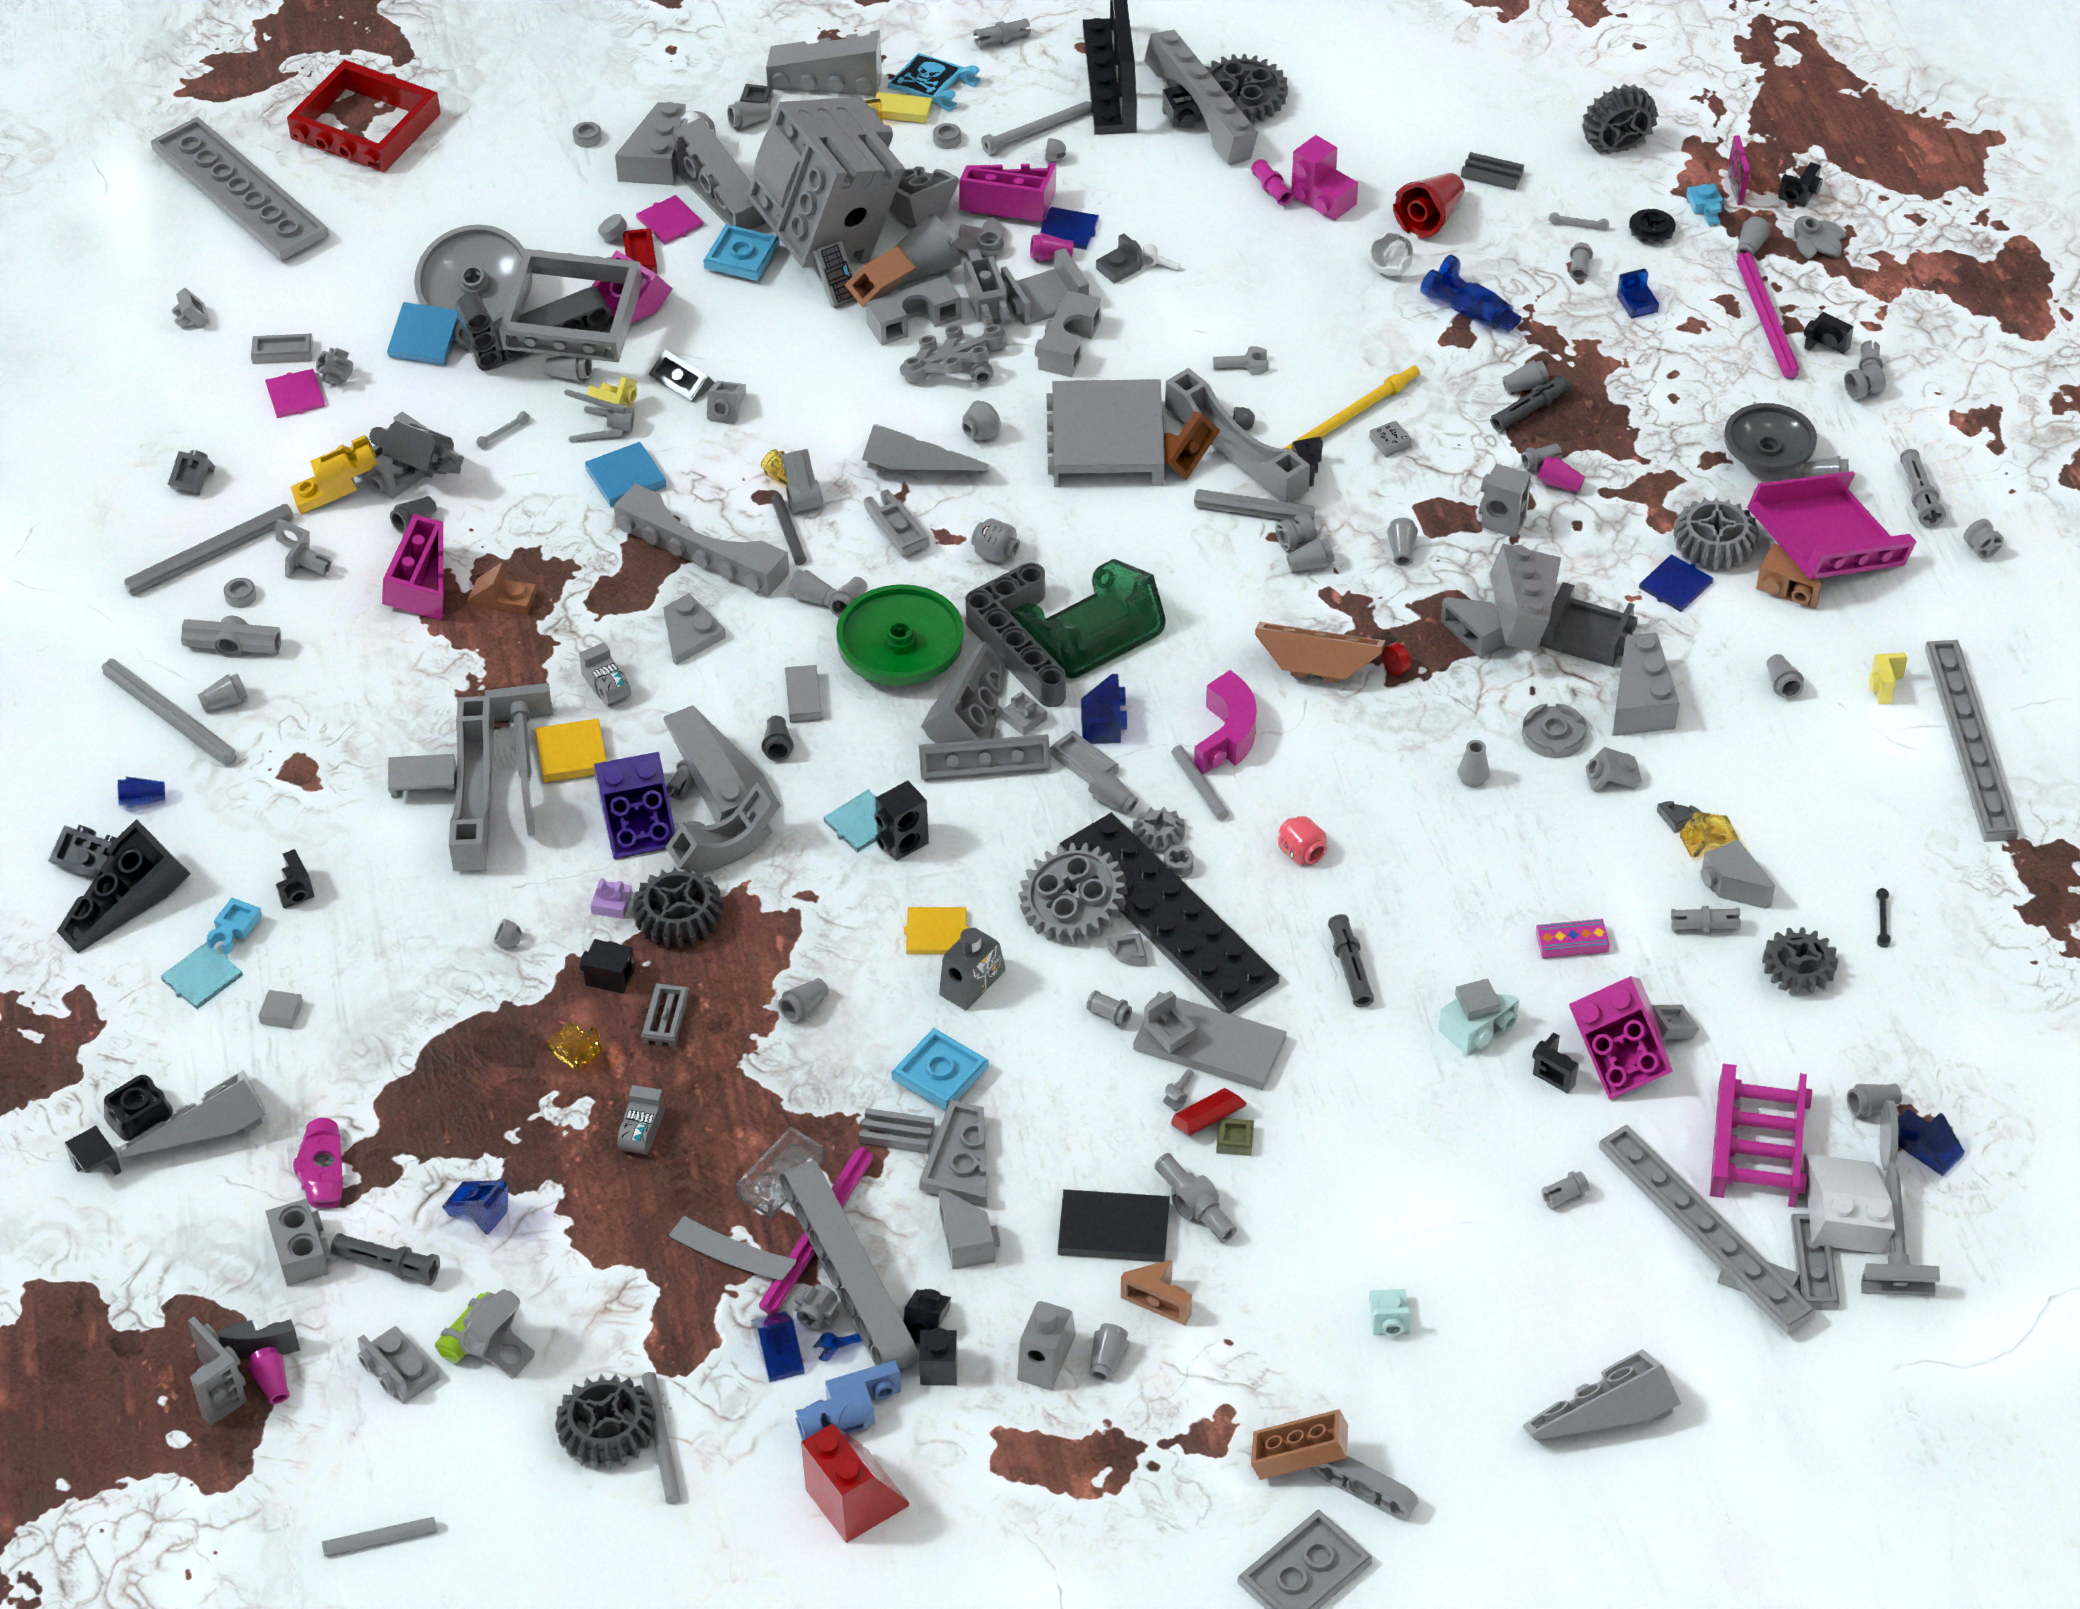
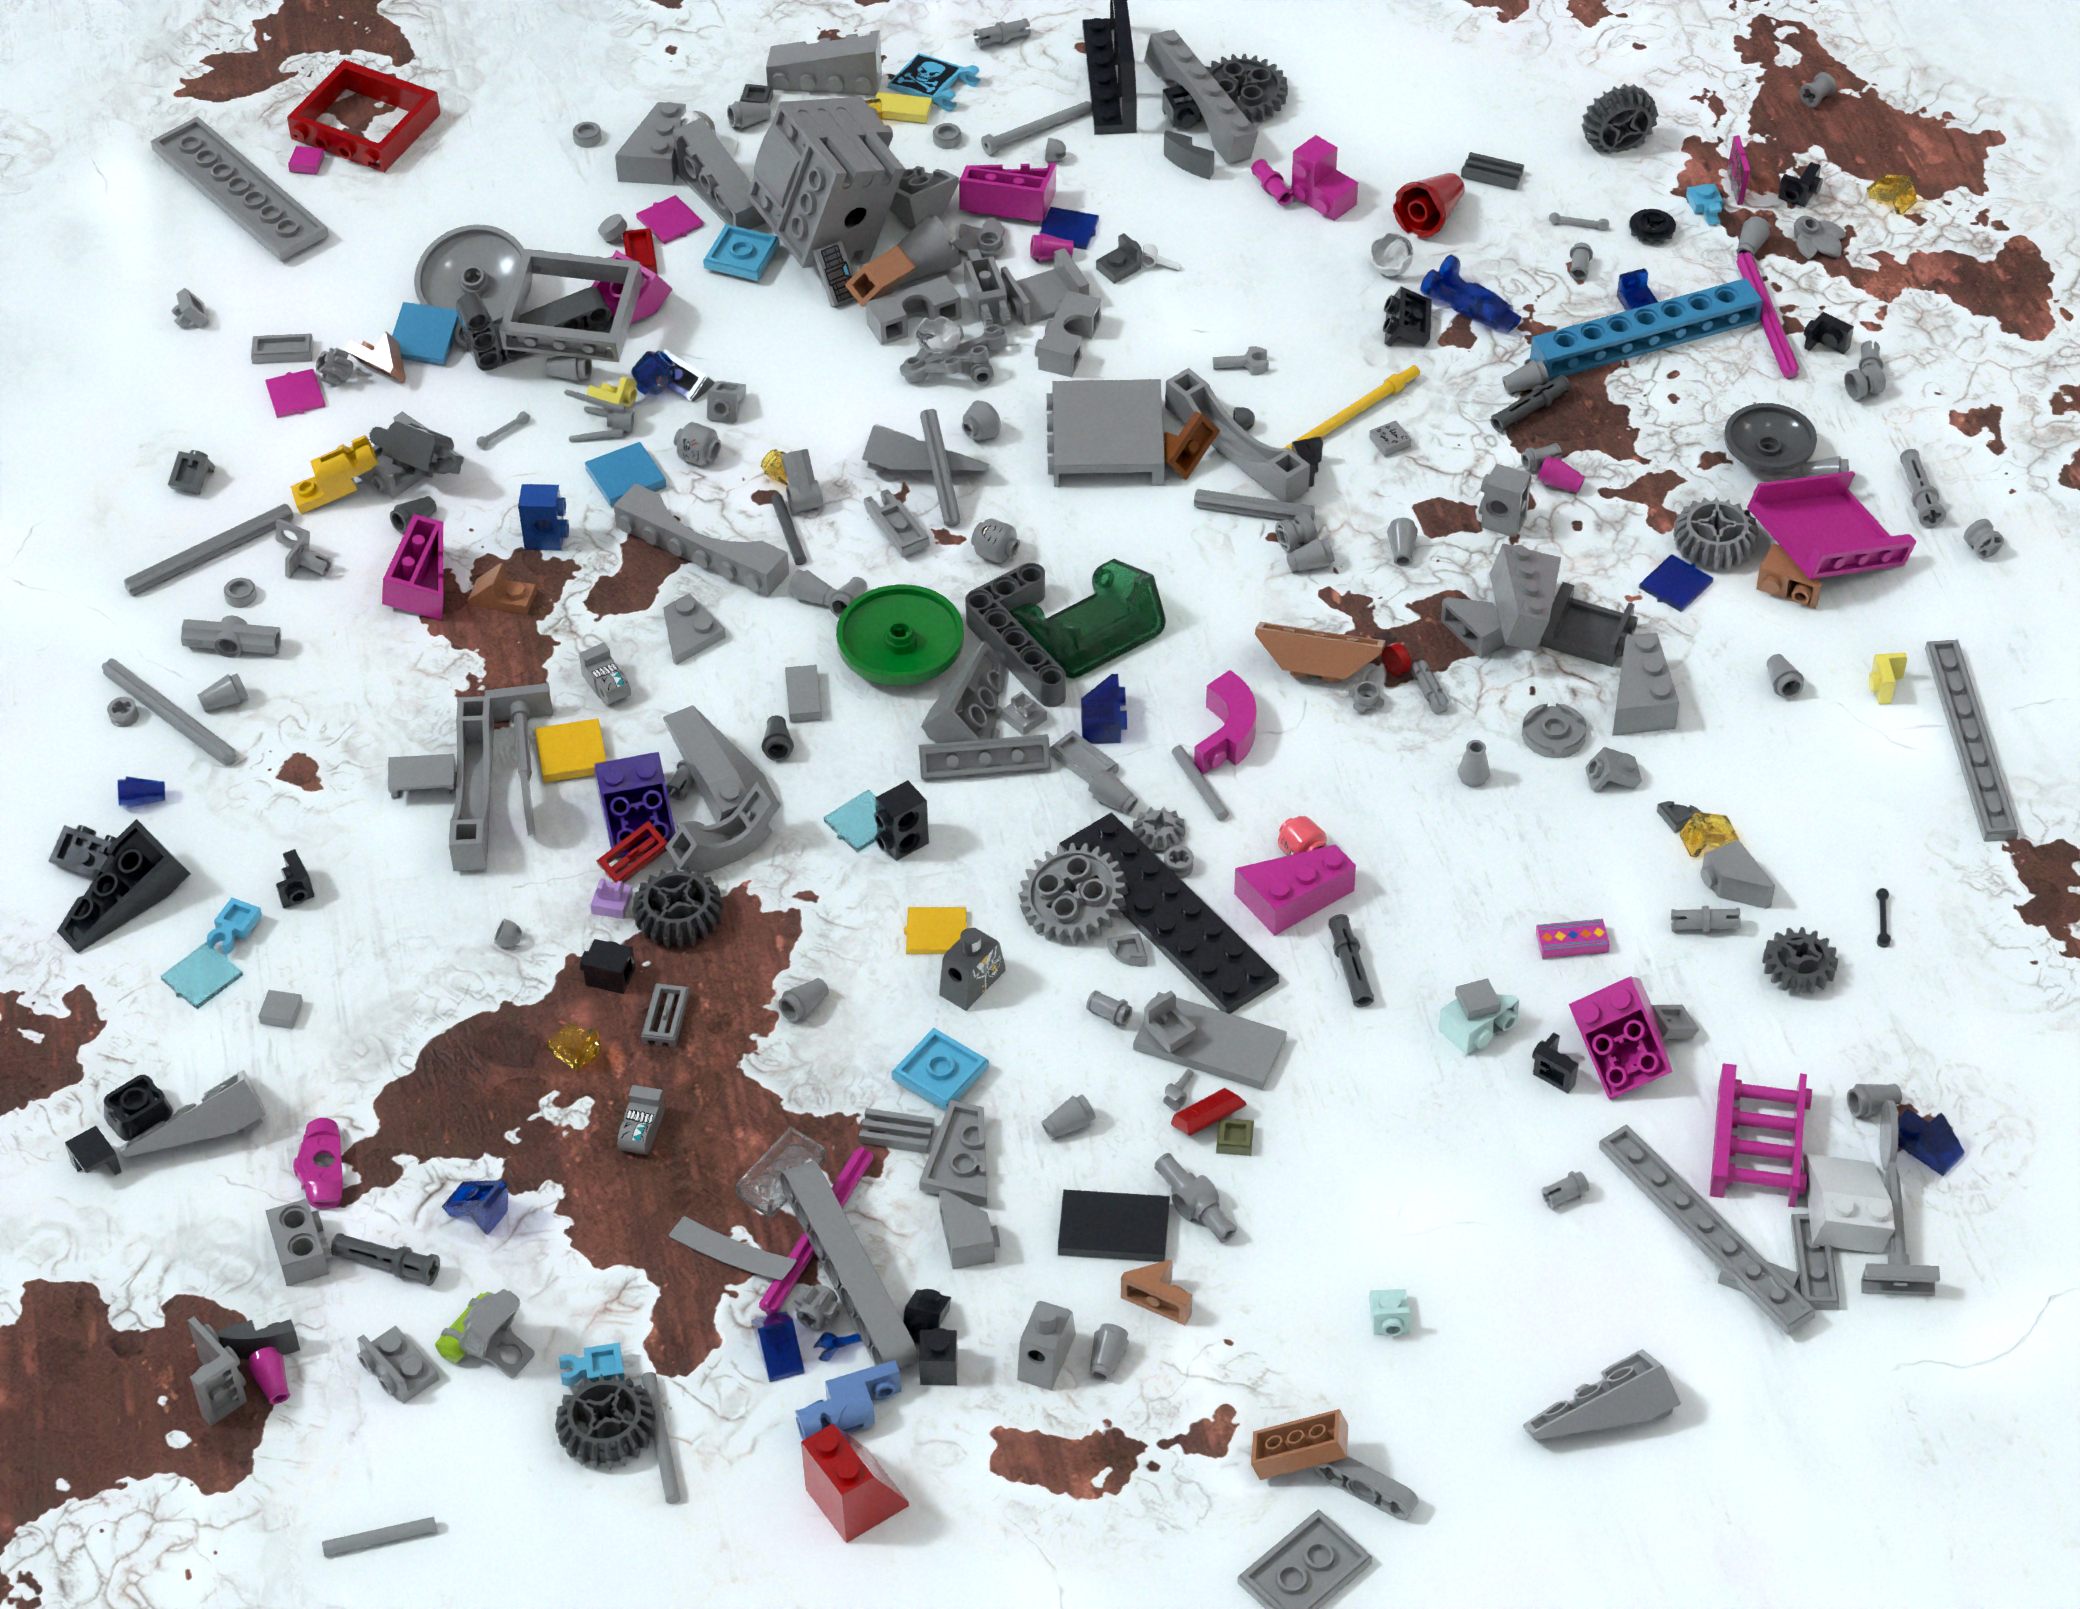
(126, 719): none -> light grey bush
(306, 160): none -> dark pink tile
(383, 358): none -> slope
(542, 517): none -> blue brick
(596, 1361): none -> medium azure plate
(642, 862): none -> red tile
(653, 372): none -> clear blue head
(697, 444): none -> light grey head
(938, 335): none -> clear hair
(940, 467): none -> light grey axle
(1069, 1117): none -> light grey cone
(1182, 153): none -> dark grey slope
(1294, 885): none -> dark pink wedge
(1366, 696): none -> light grey plate
(1408, 317): none -> black bracket
(1429, 686): none -> light grey axle
(1647, 328): none -> dark azure brick
(1814, 92): none -> light grey bush
(1895, 189): none -> clear yellow bracket

